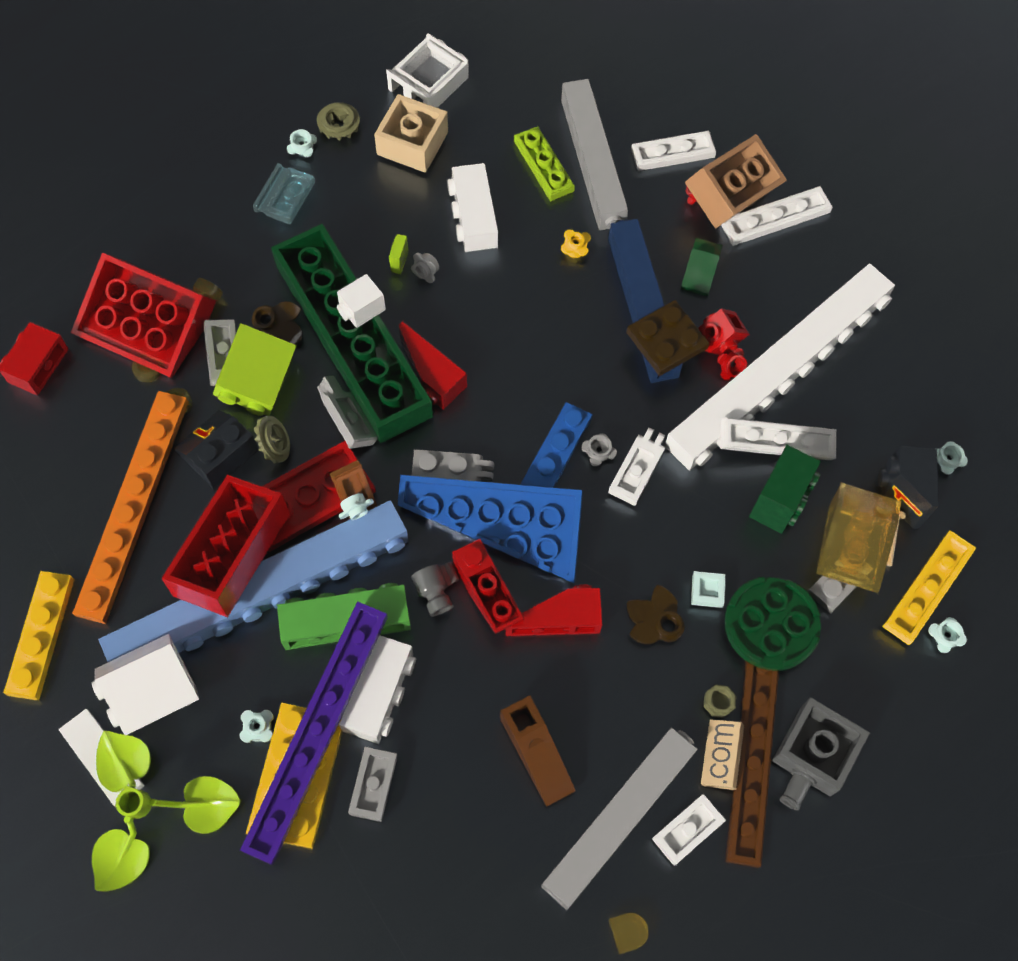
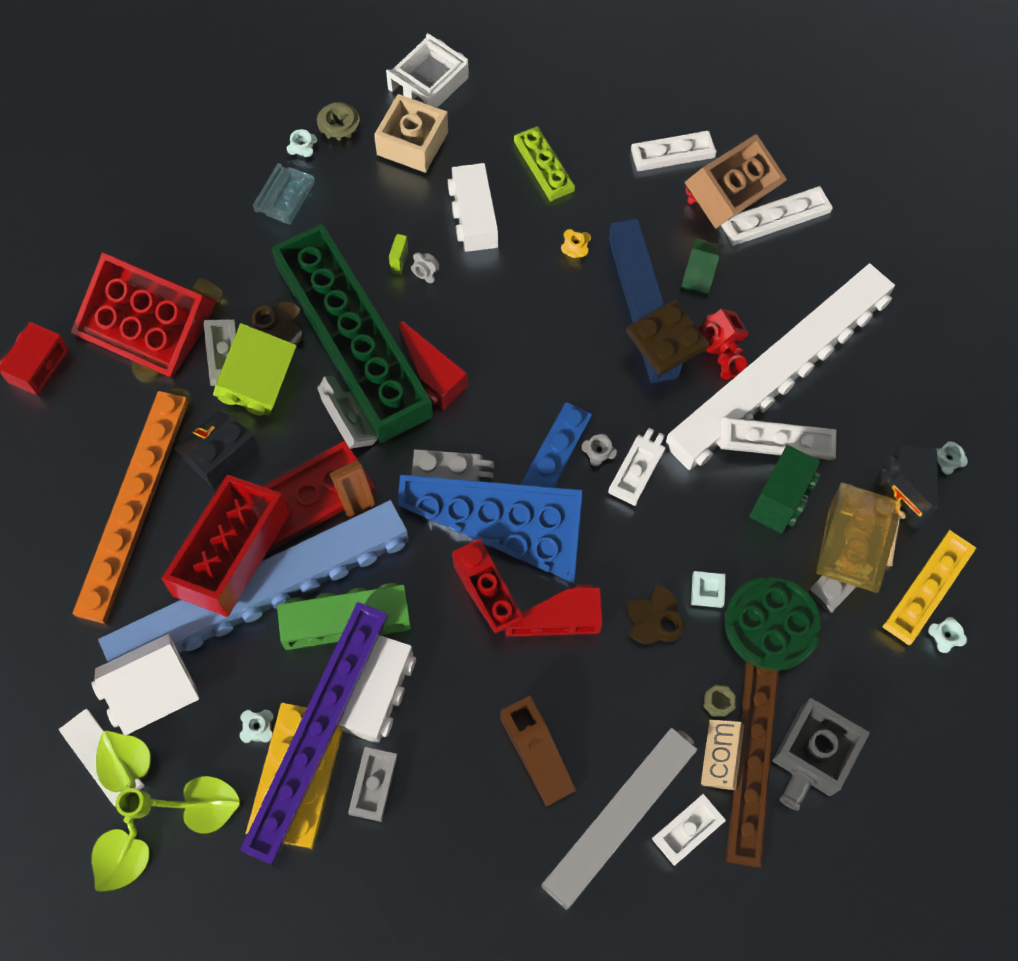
(39, 636): yellow plate -> none
(270, 430): olive gear -> none
(355, 506): light aqua plate -> none
(360, 301): white brick -> none
(432, 582): dark grey piece -> none
(593, 153): light grey brick -> none
(629, 932): clear yellow tile -> none

